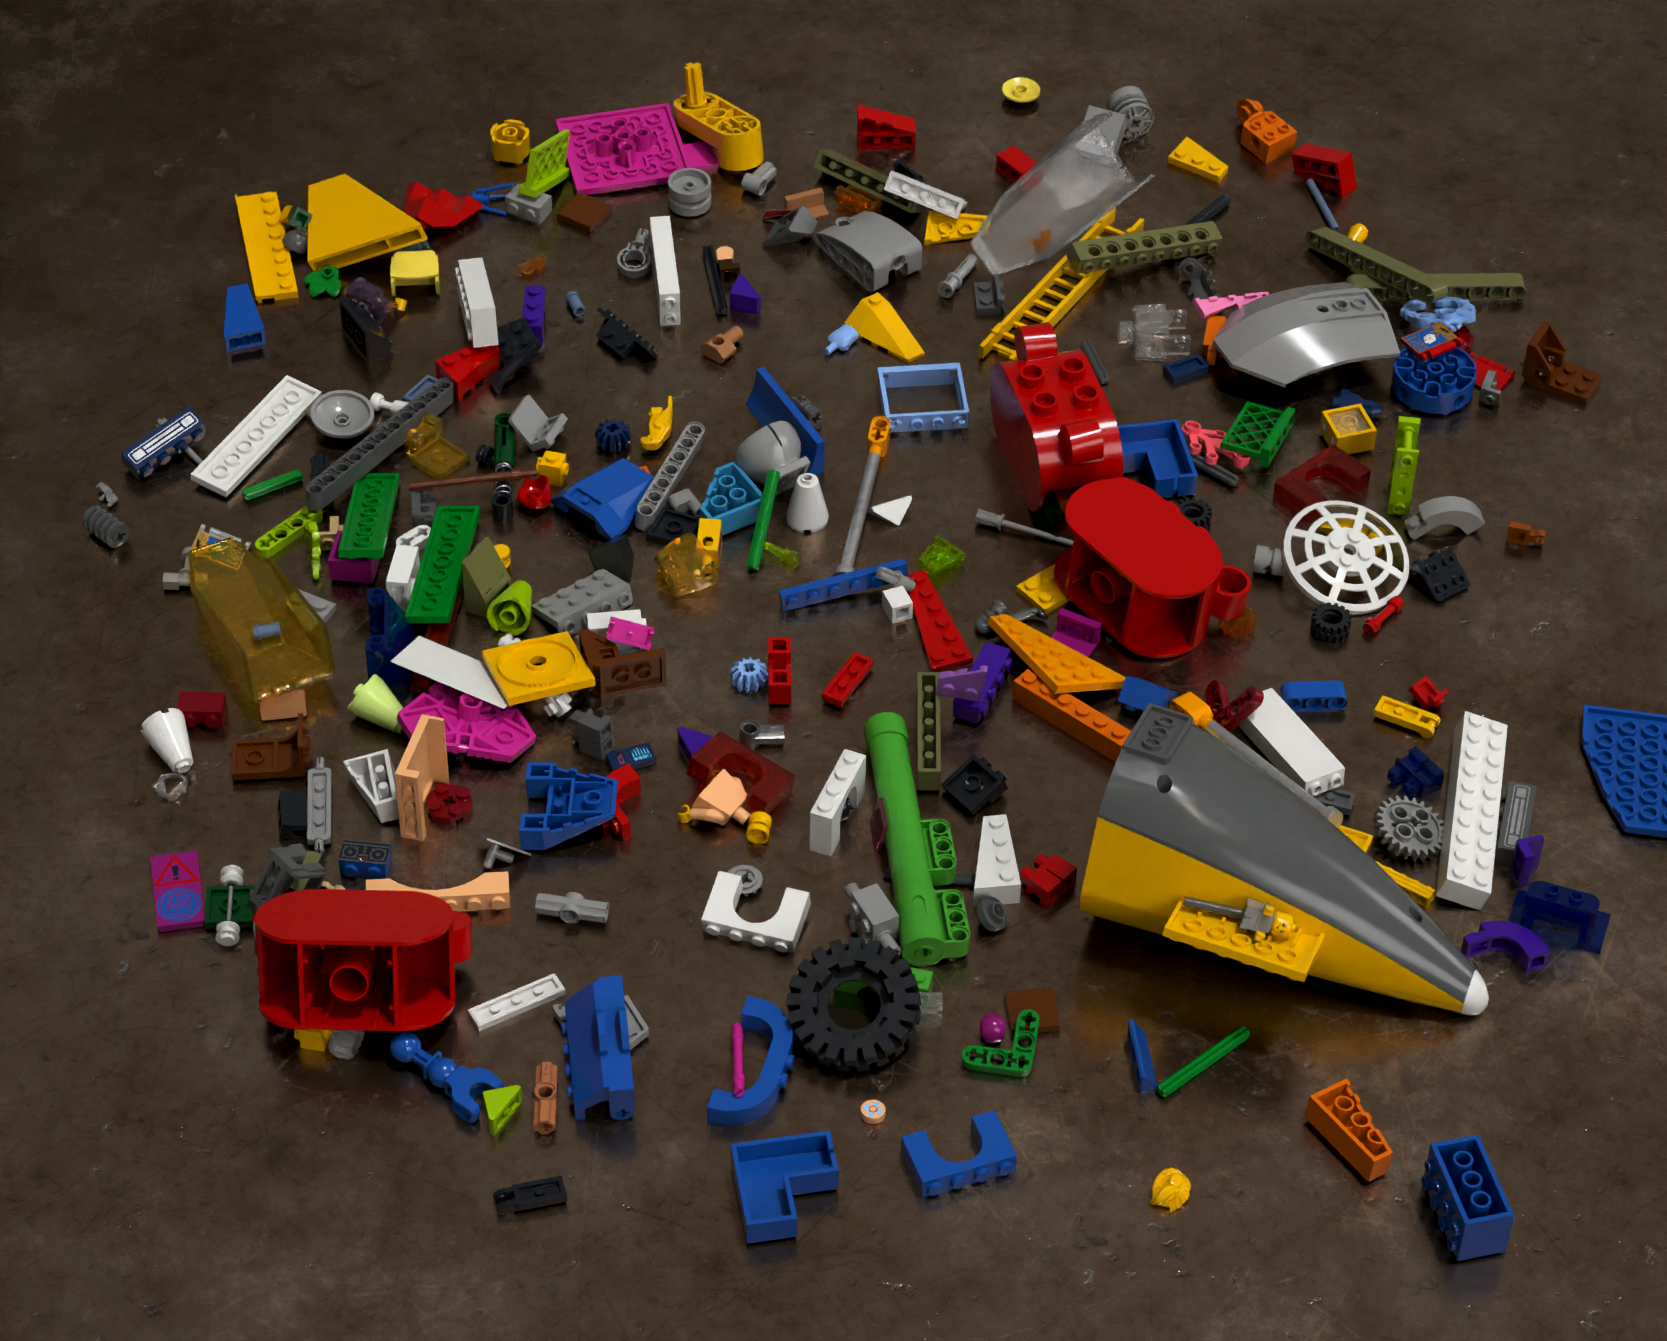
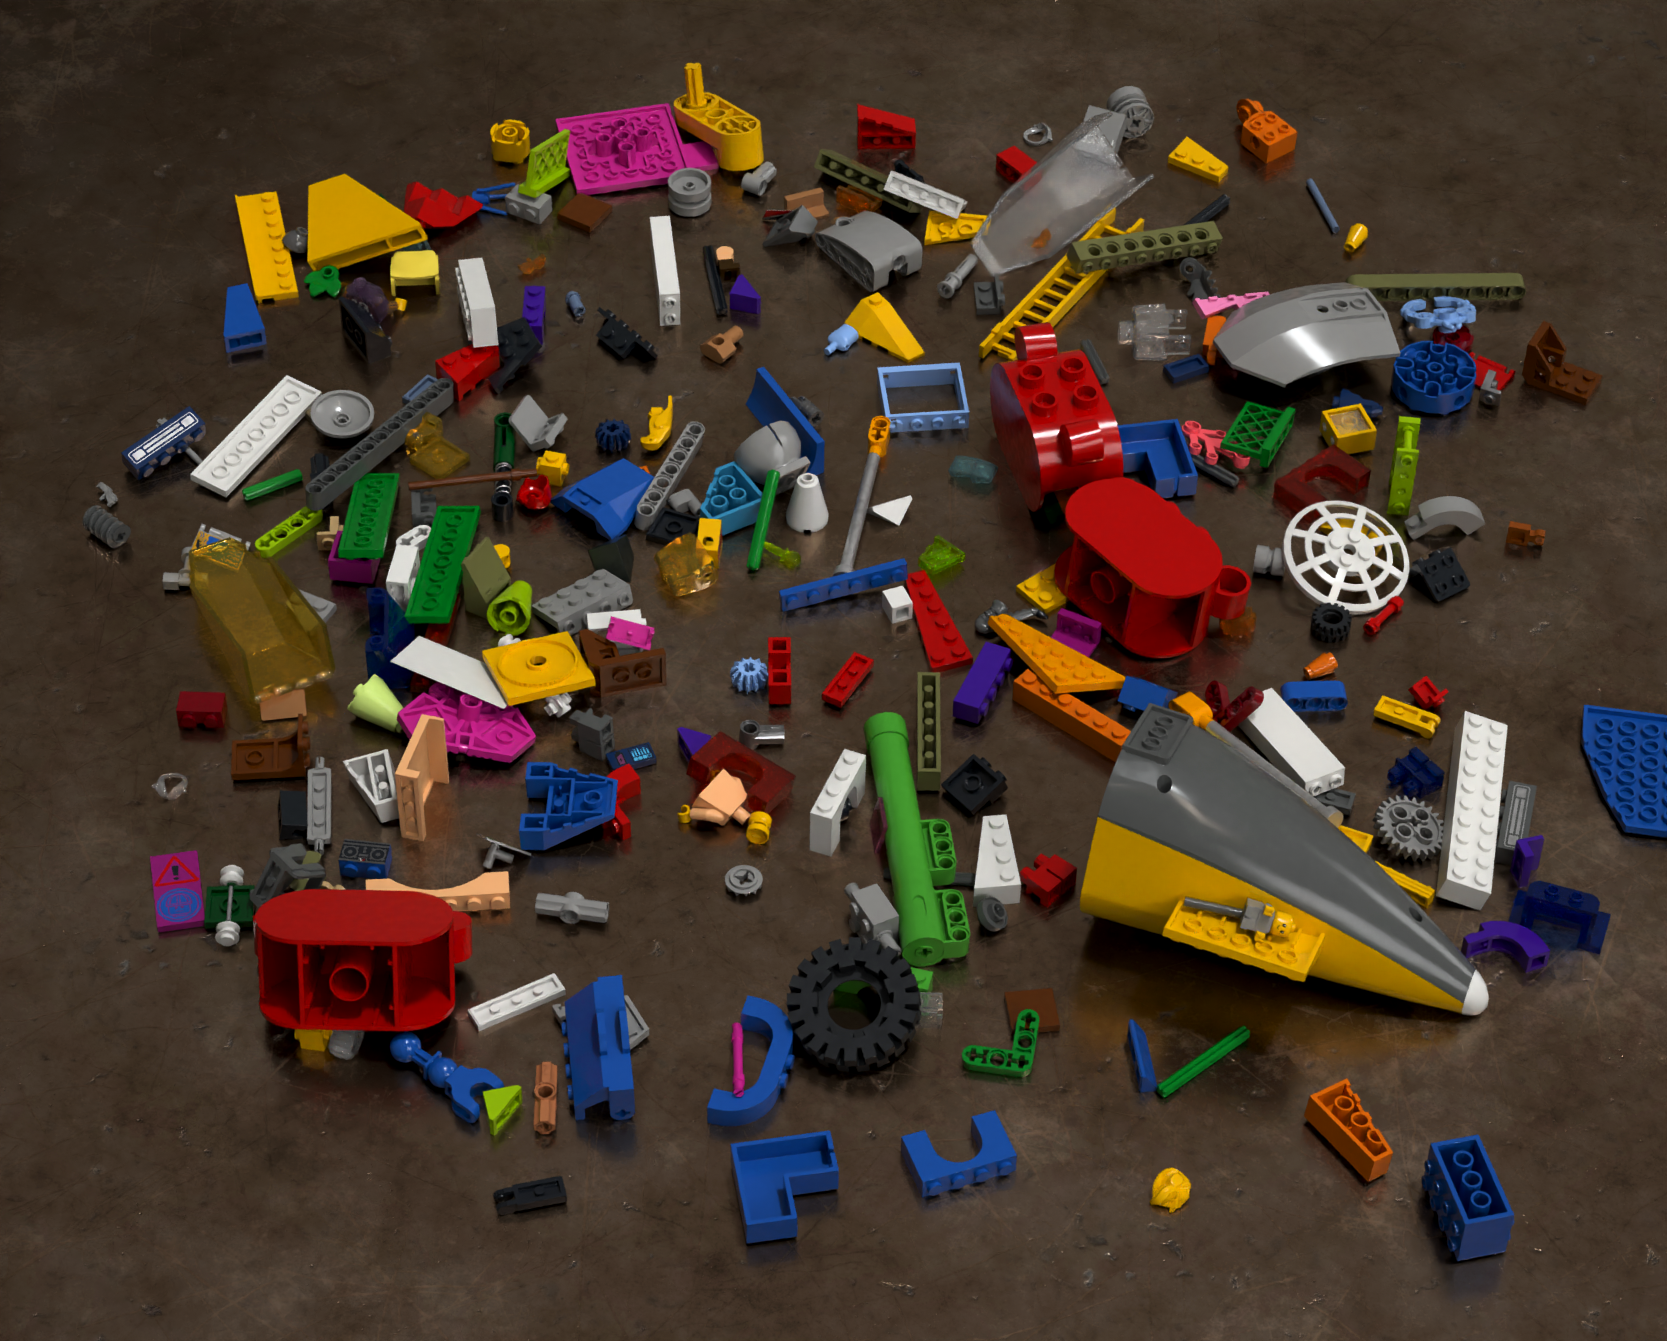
(169, 738): white cone -> none
(266, 630): sand blue pin -> none
(295, 217): dark green leg -> none
(312, 539): lime tile -> none
(378, 402): white piece -> none
(447, 793): dark red plate -> none
(484, 454): black bush -> none
(636, 252): light grey pin -> none
(778, 932): white arch -> none
(873, 1111): light nougat tile -> none
(895, 578): light grey axle -> none
(962, 683): medium lavender wing -> none
(976, 469): none -> clear light blue slope
(992, 1028): magenta piece -> none
(999, 520): light grey piece -> none
(1021, 90): light yellow dish -> none
(1036, 129): none -> light grey piece
(1198, 509): black tyre -> none
(1321, 666): none -> orange cone
(1326, 165): red wedge -> none
(1376, 265): olive beam -> none
(1431, 341): piece -> none

